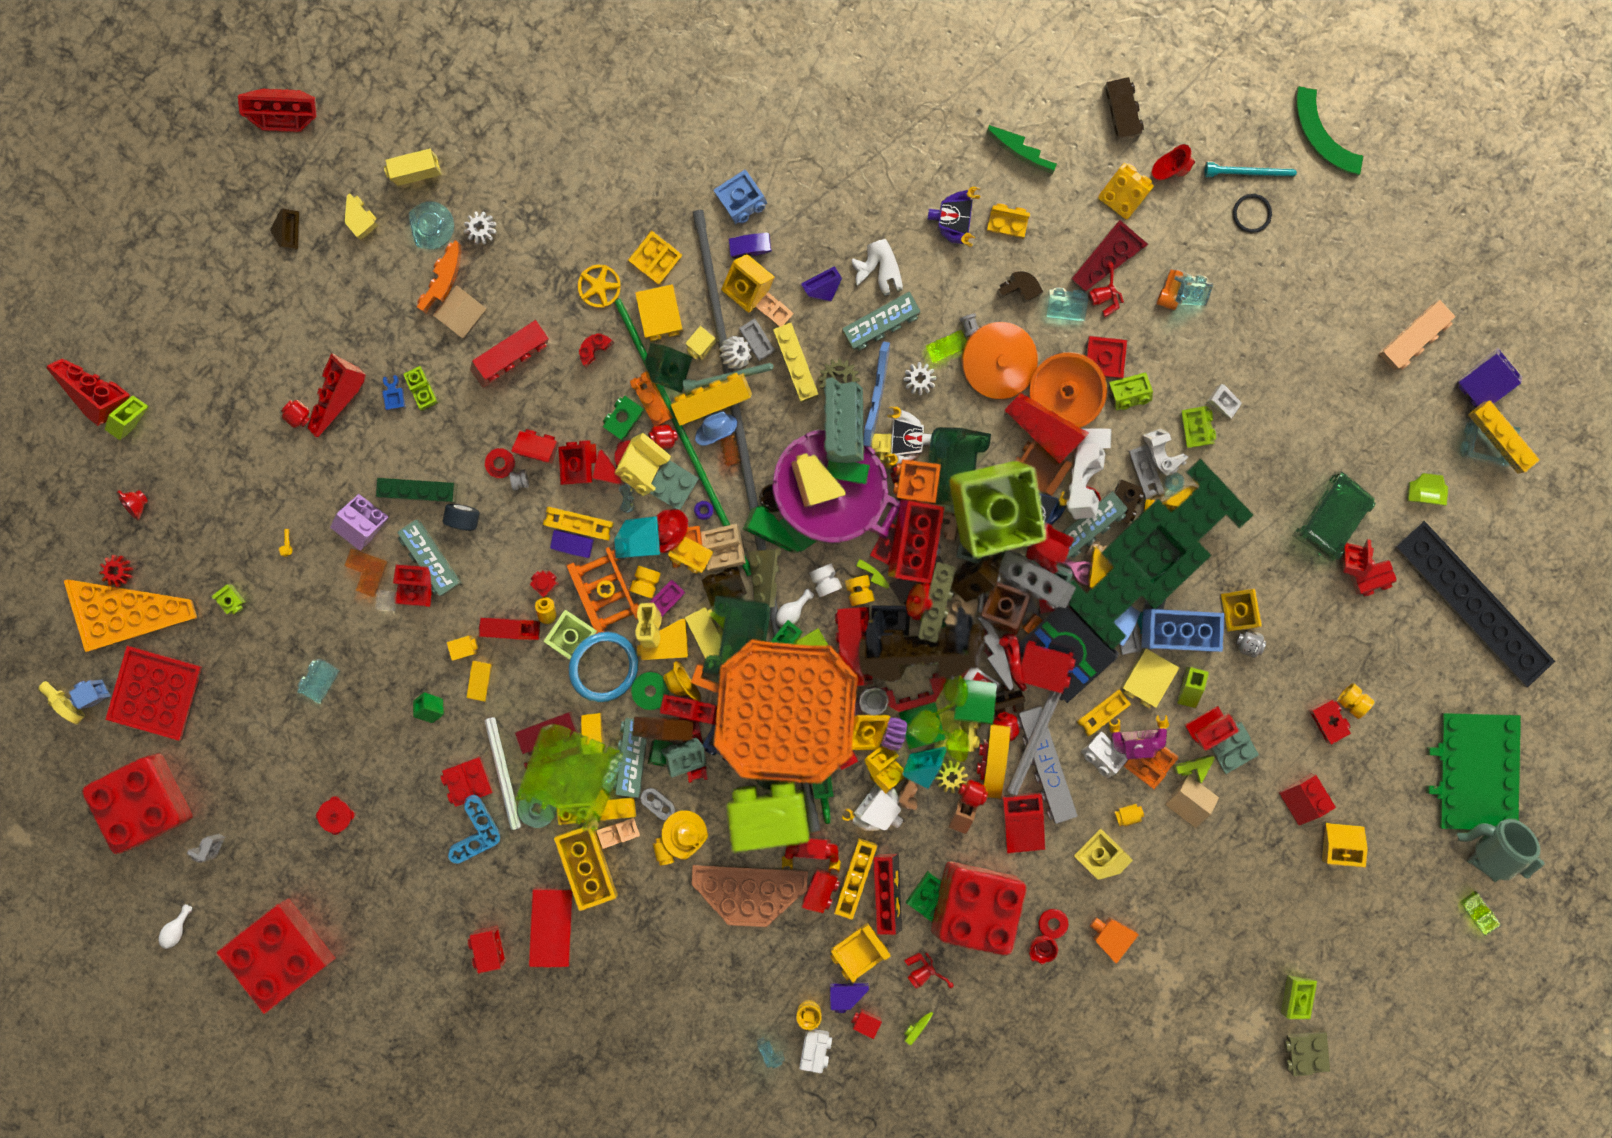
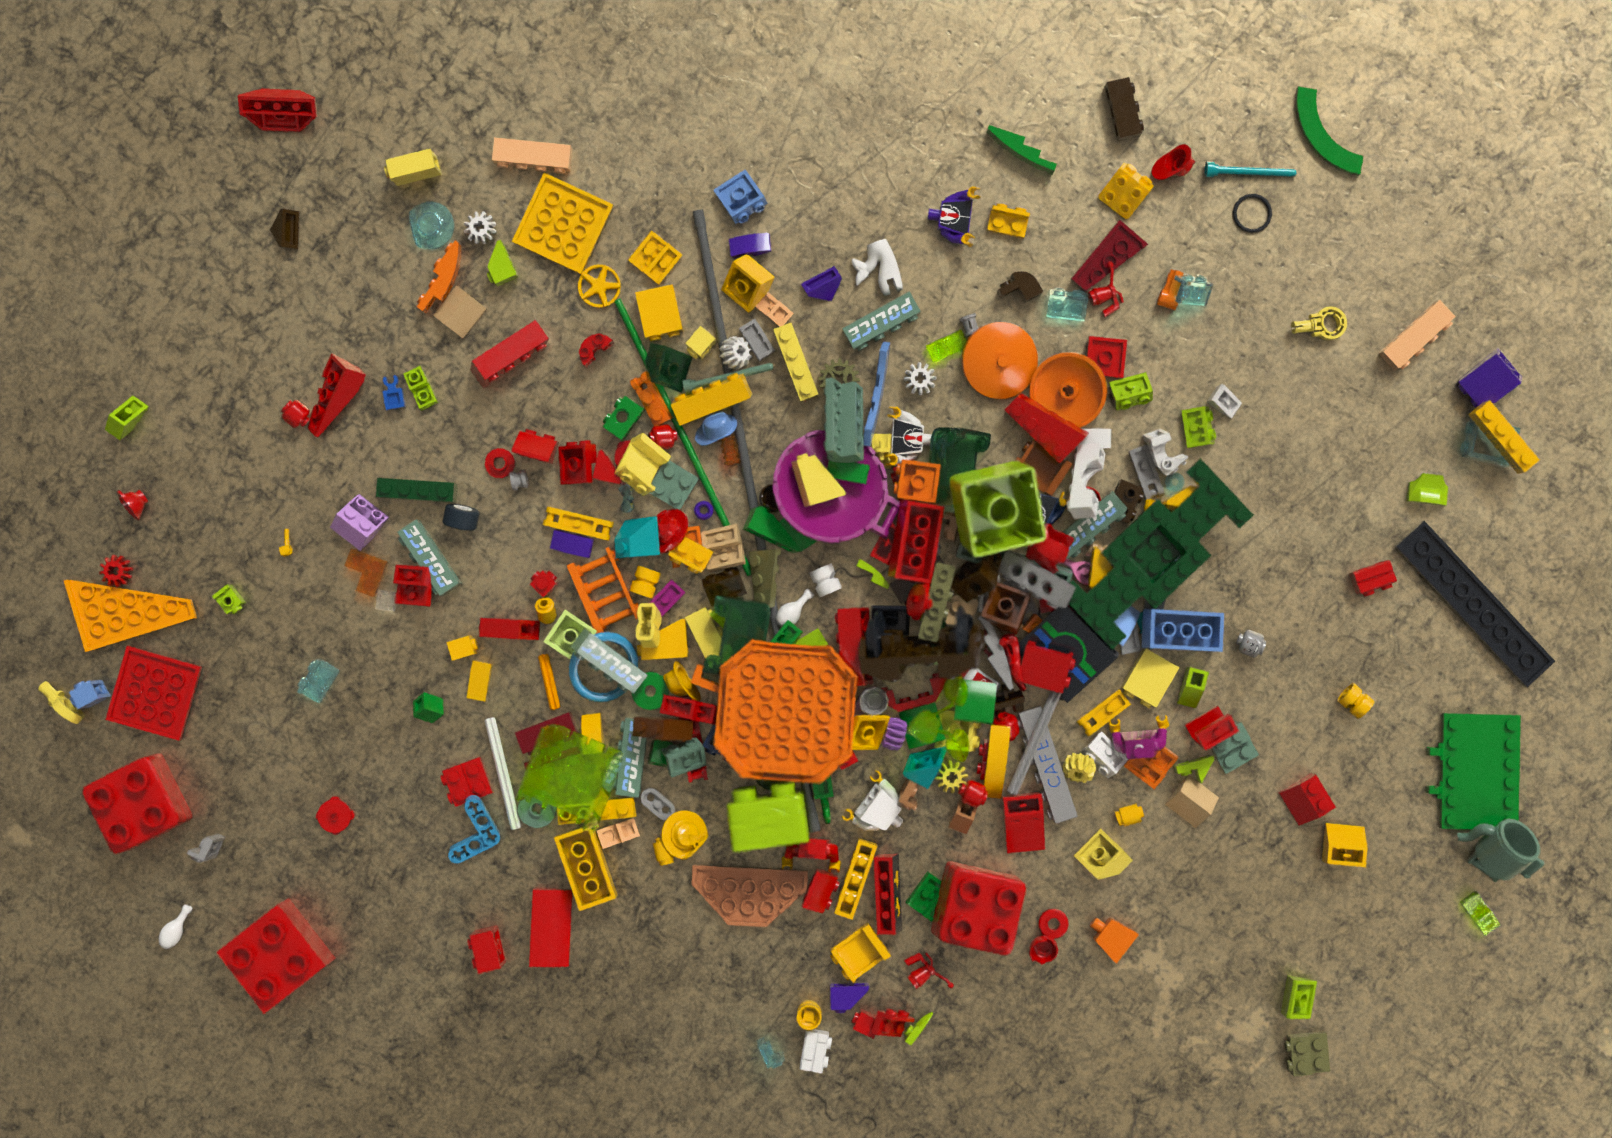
(87, 391): red wedge -> none
(357, 219): light yellow slope -> none
(501, 266): none -> lime slope
(532, 155): none -> light nougat brick
(549, 682): none -> light orange axle
(562, 223): none -> yellow plate
(605, 595): yellow bush -> none
(609, 661): none -> brick
(863, 596): yellow wheel -> none
(885, 768): yellow slope -> none
(891, 1022): none -> red bracket
(1079, 767): none -> light yellow gear
(1241, 610): yellow slope -> none
(1318, 324): none -> light yellow pin
(1321, 714): red brick -> none
(1335, 516): clear green windscreen -> none
(1358, 559): red bracket -> none

